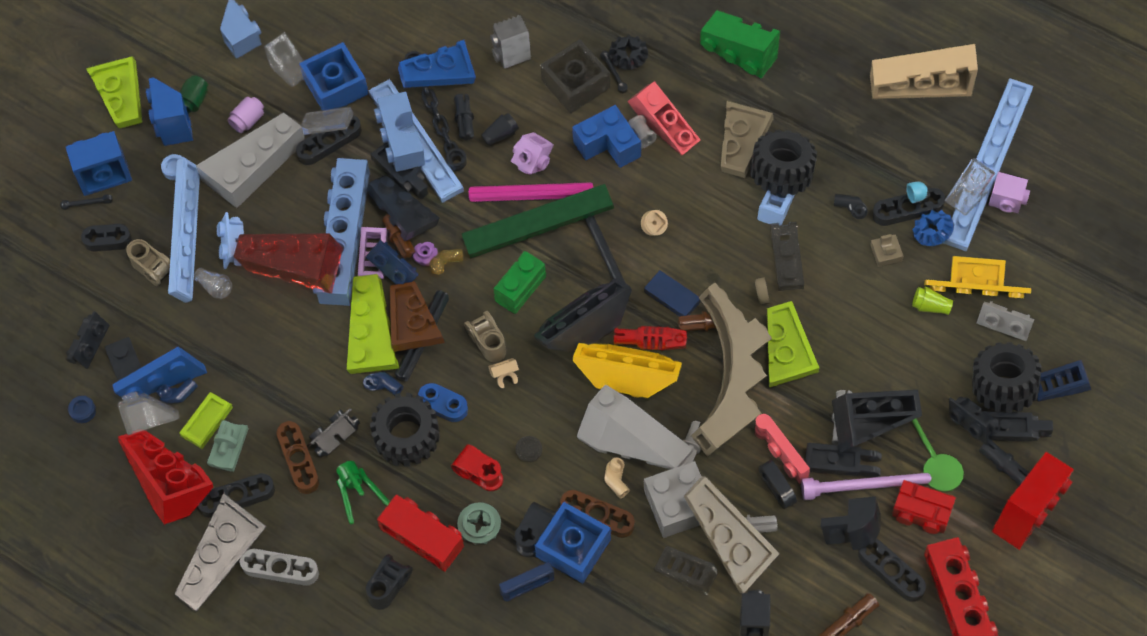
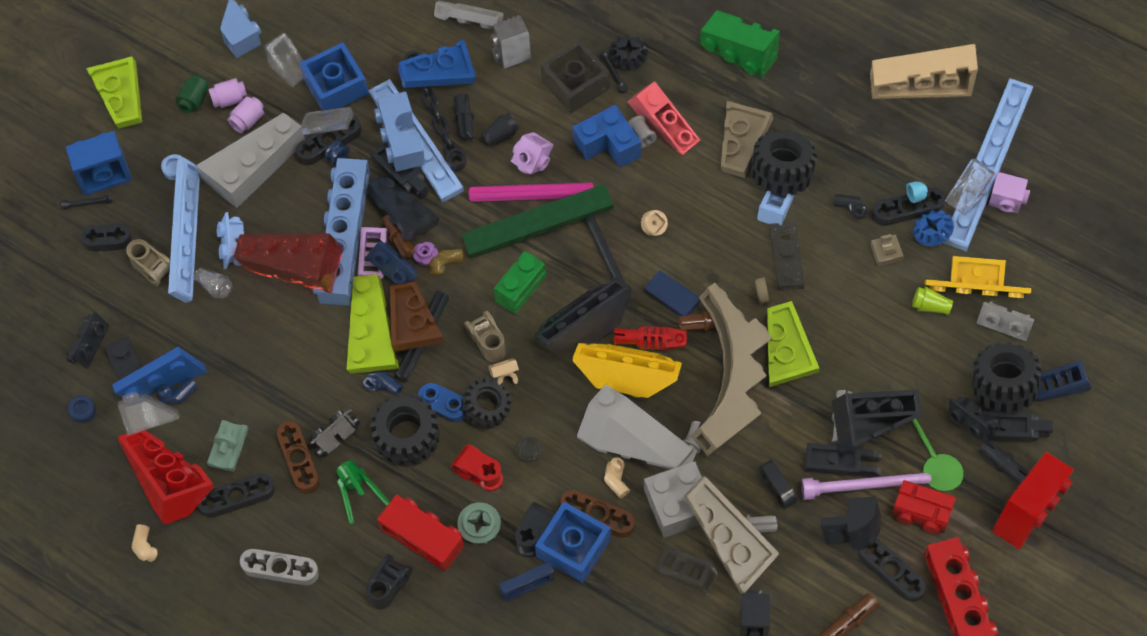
(141, 546): none -> tan arm
(168, 113): blue slope -> none
(206, 420): lime tile -> none
(220, 549): wing -> none
(227, 93): none -> lavender brick
(335, 151): none -> dark blue bush
(467, 13): none -> light grey hinge
(492, 390): none -> black tyre
(781, 447): coral plate -> none

